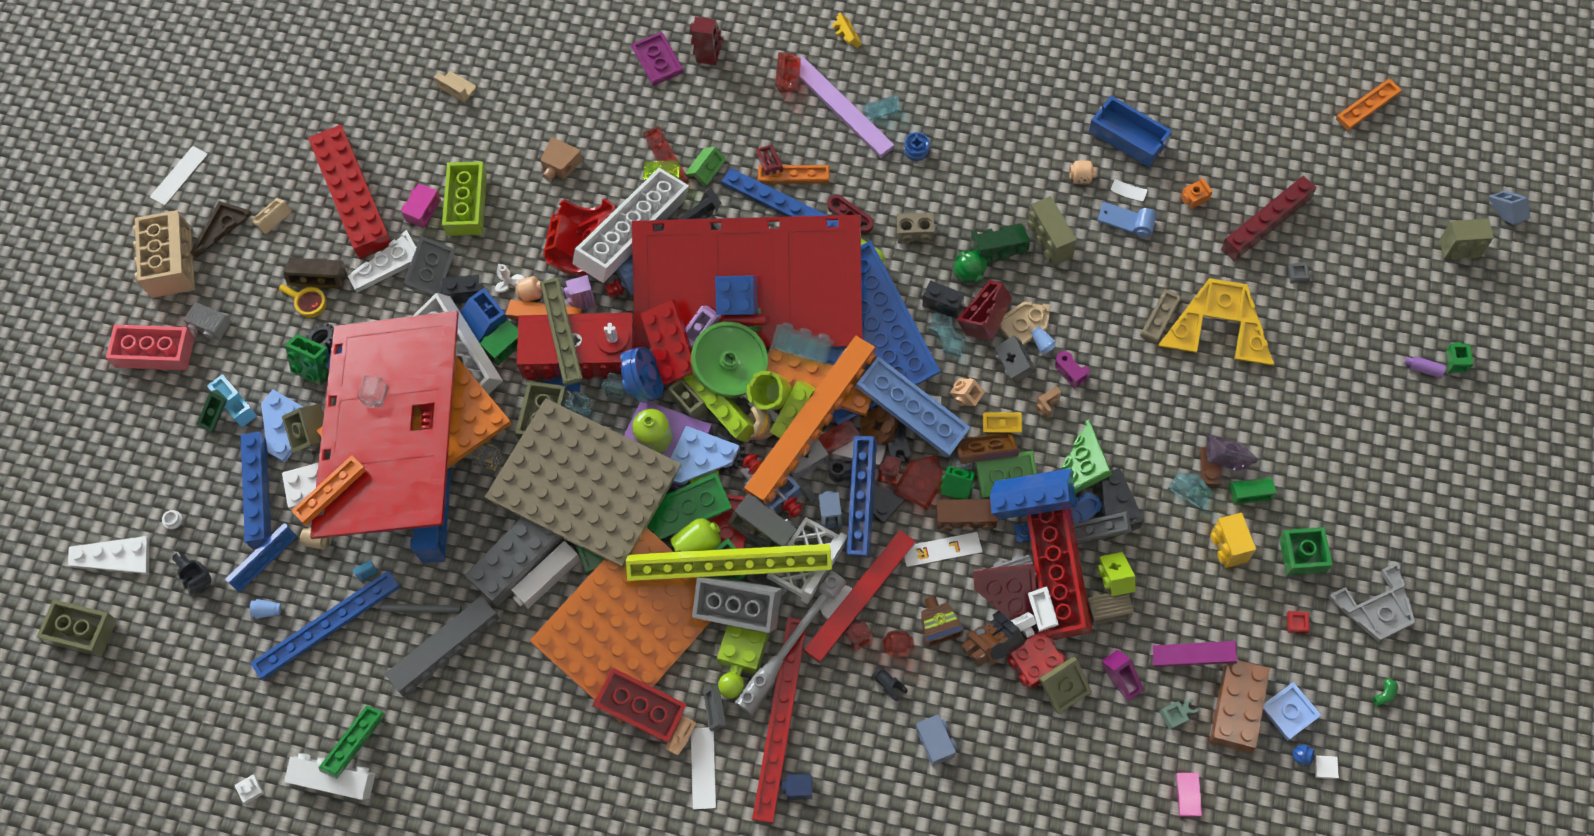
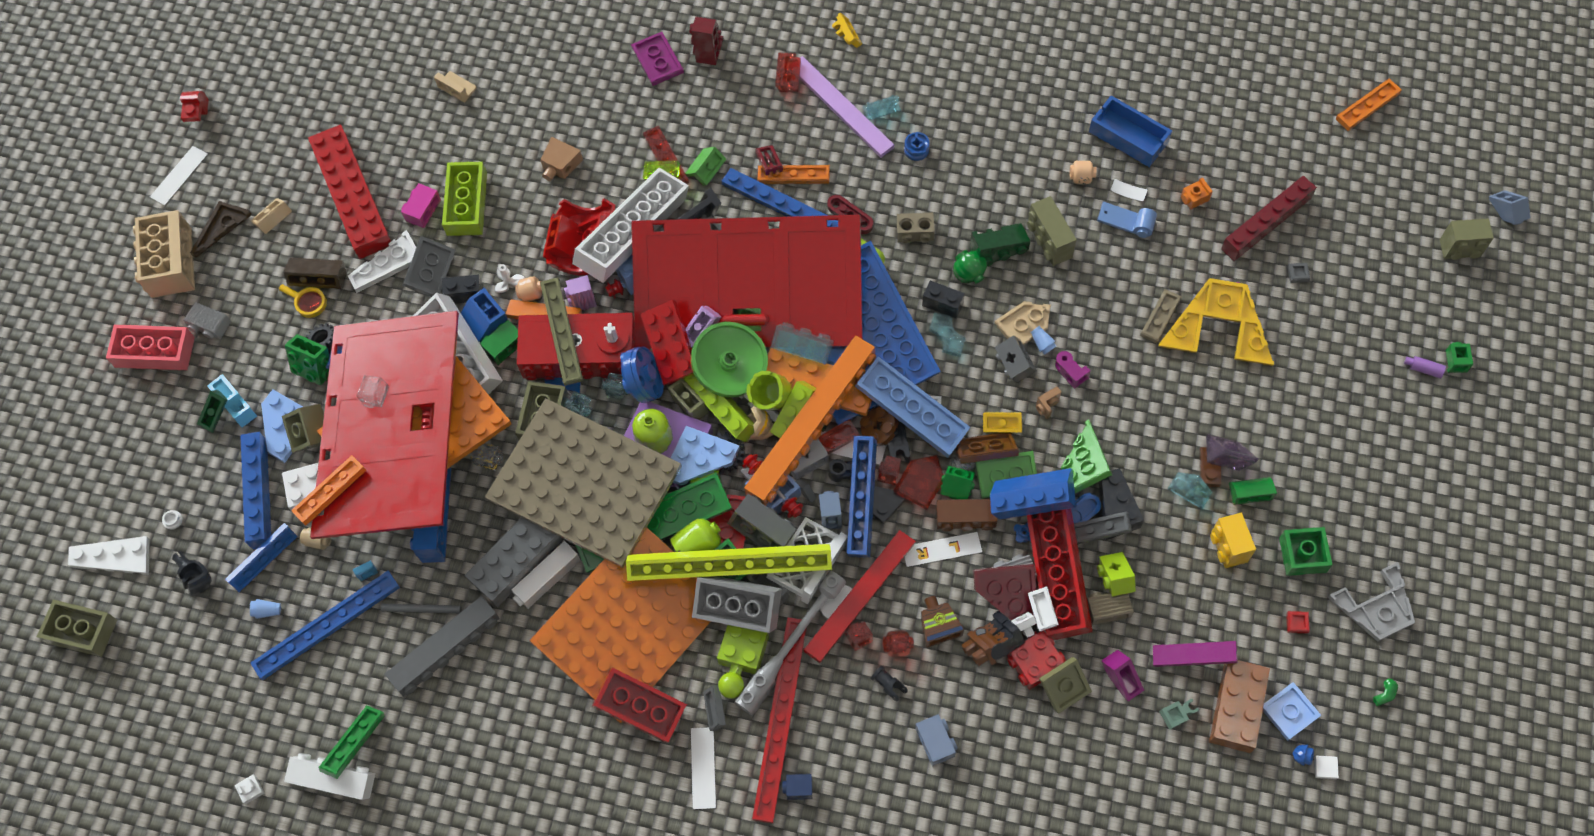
(193, 105): none -> red brick
(680, 735): light nougat hinge -> none
(736, 295): blue brick -> none
(967, 392): light nougat brick -> none
(986, 311): dark red wedge -> none
(1188, 794): tile -> none

